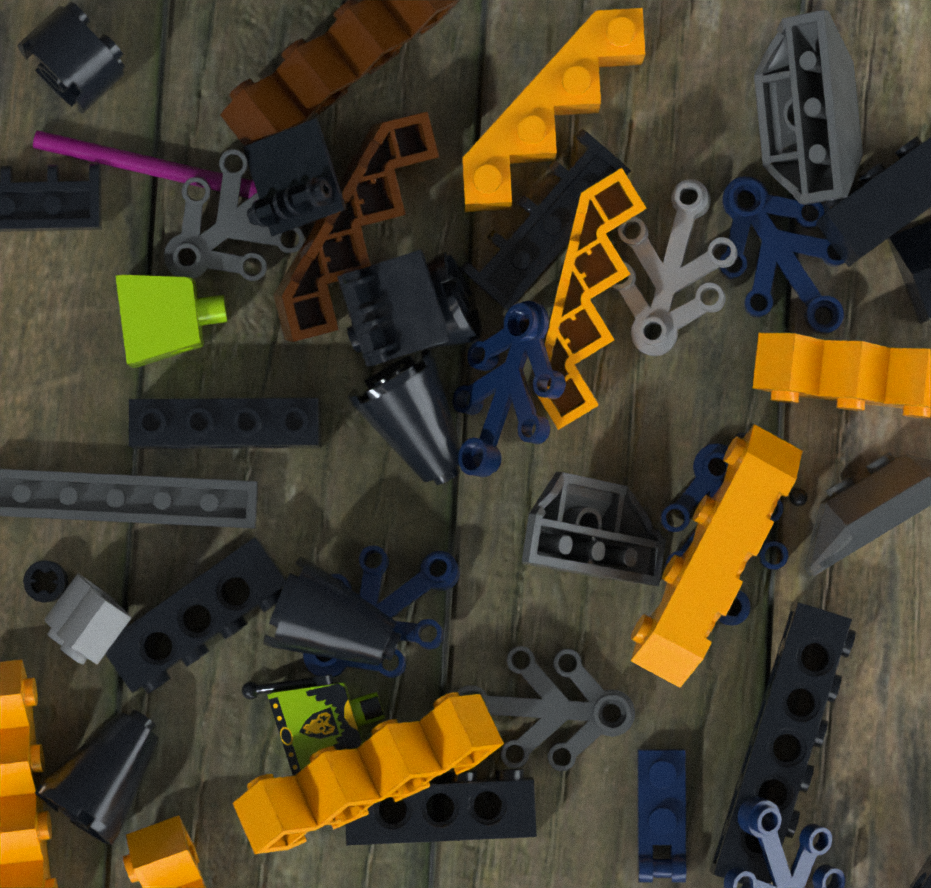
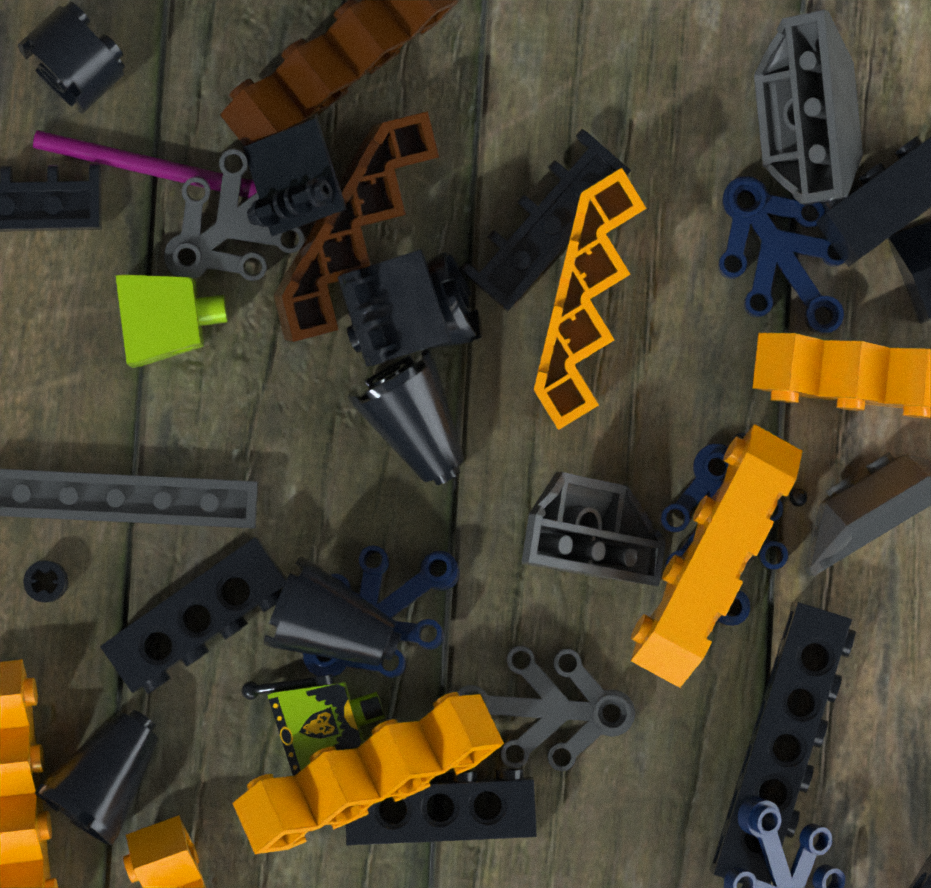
(86, 621): light grey brick -> none
(225, 423): black brick -> none
(524, 335): dark blue plant -> none
(562, 87): light orange brick -> none
(661, 813): dark blue plate -> none
(670, 275): light grey plant -> none

